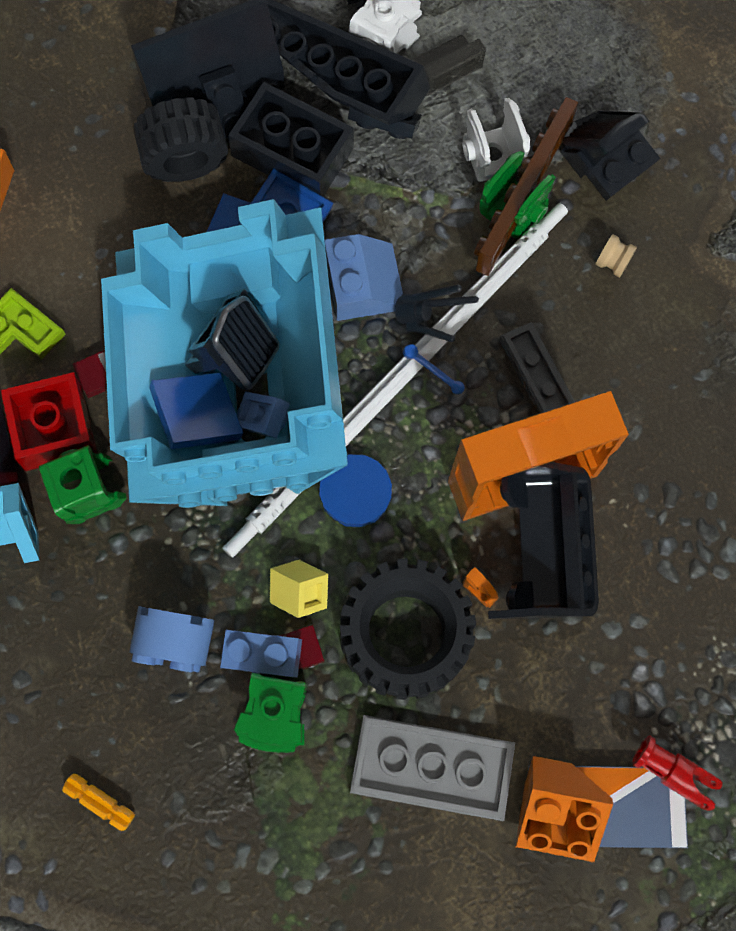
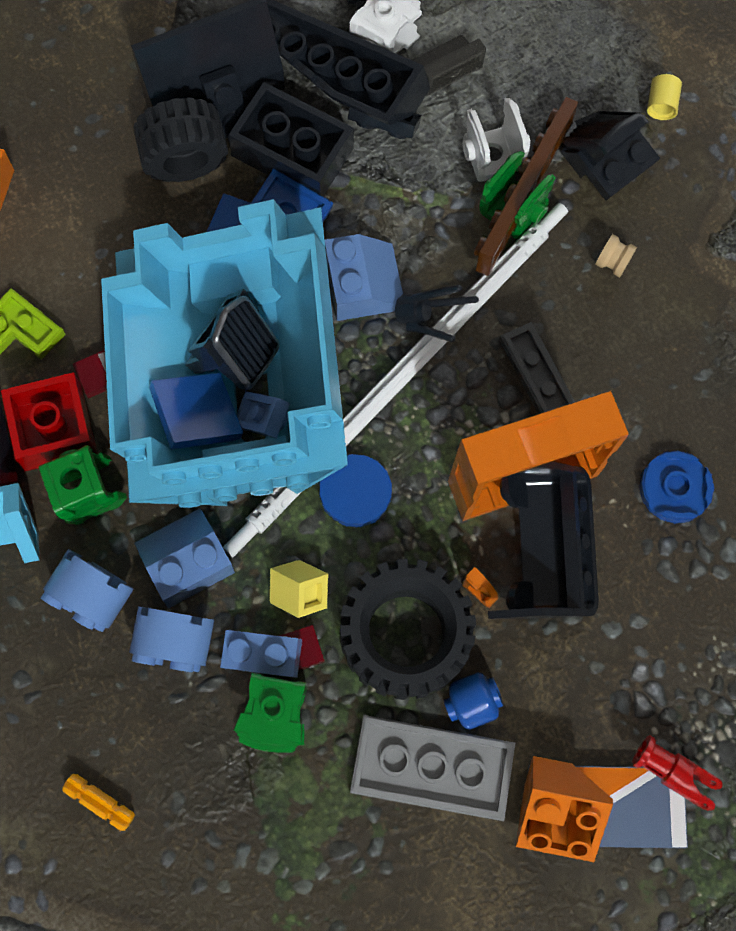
(86, 590): none -> medium blue brick
(184, 558): none -> medium blue slope
(411, 352): blue hinge -> none
(474, 700): none -> blue head
(664, 97): none -> light yellow beam
(676, 487): none -> blue tile

